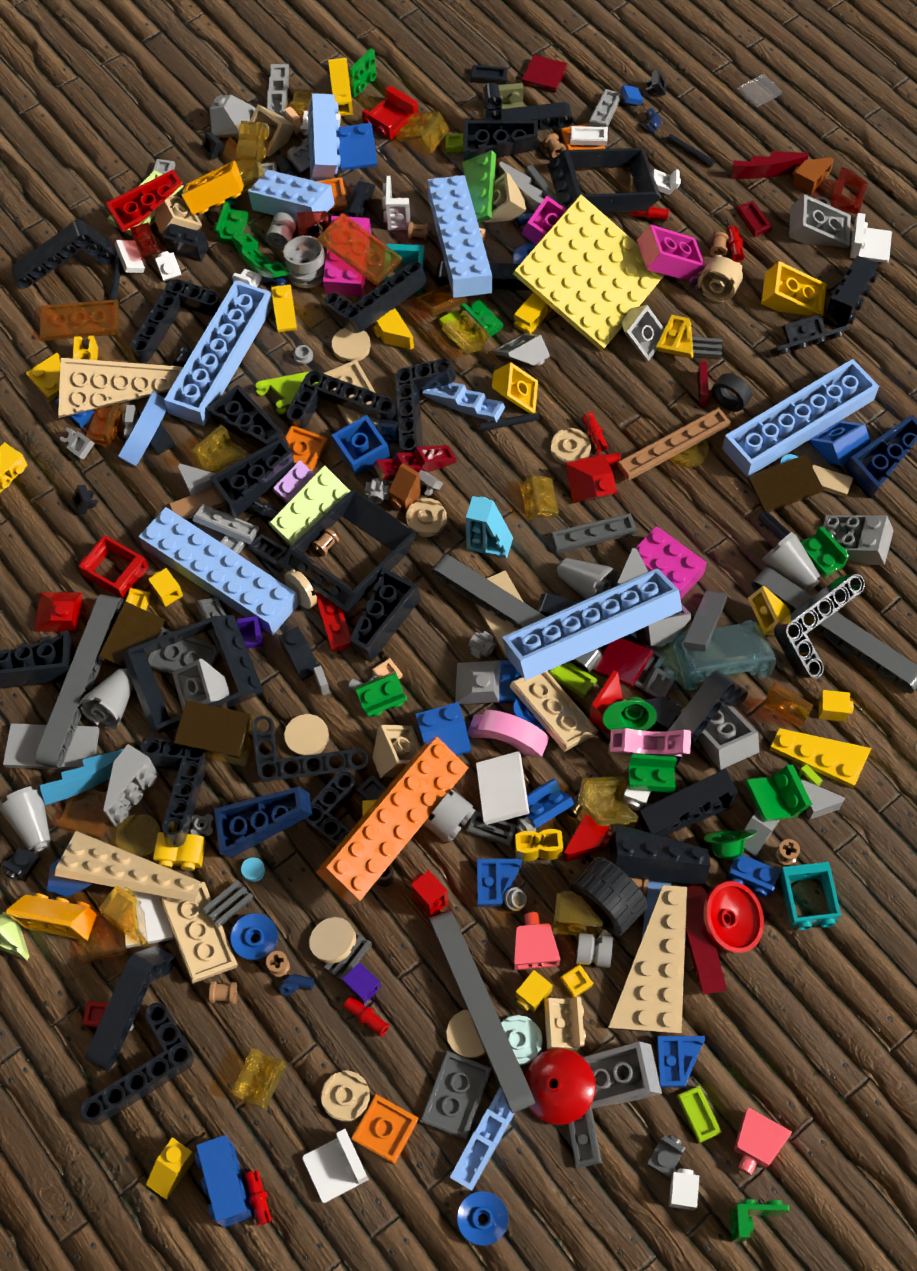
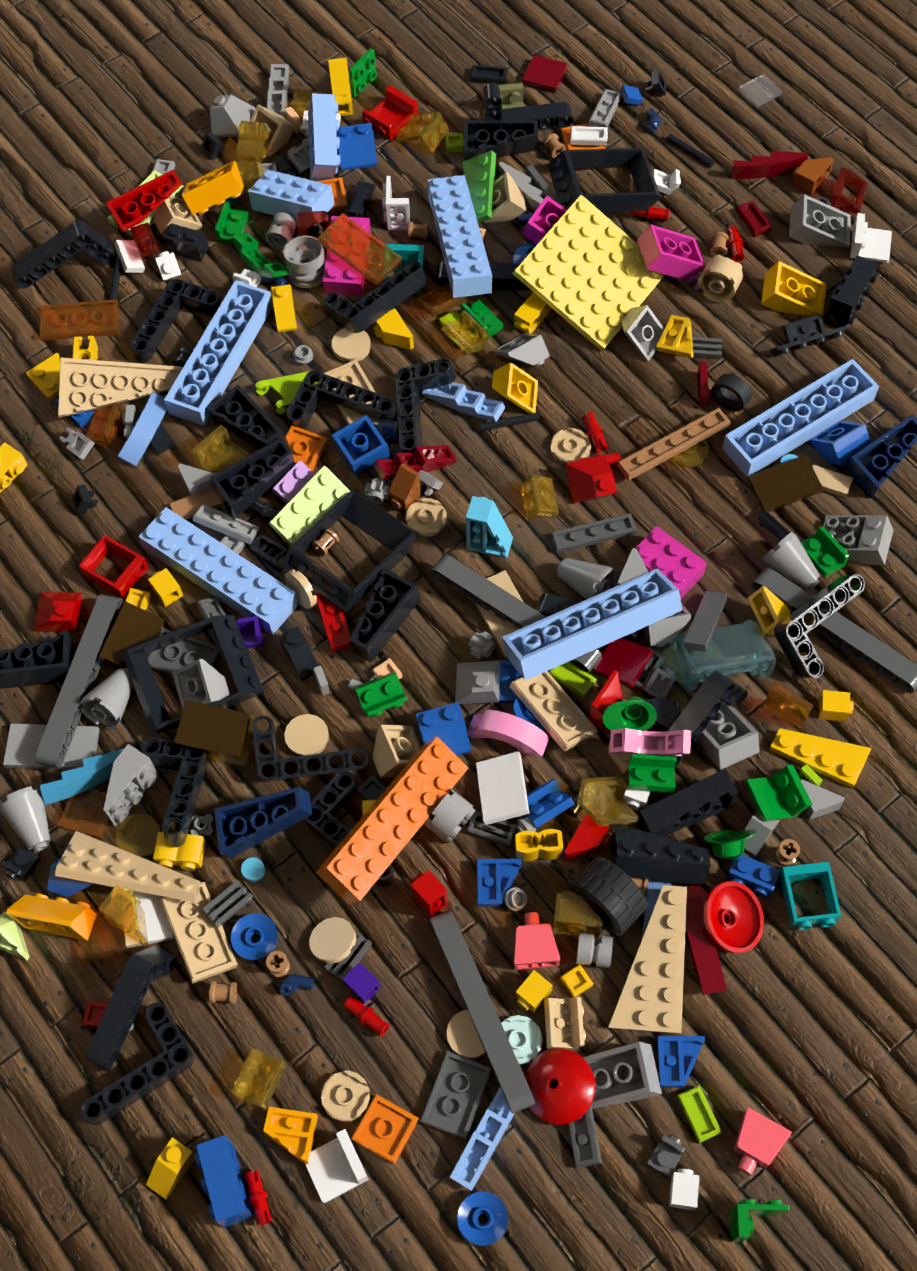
(292, 1131): none -> light orange wing

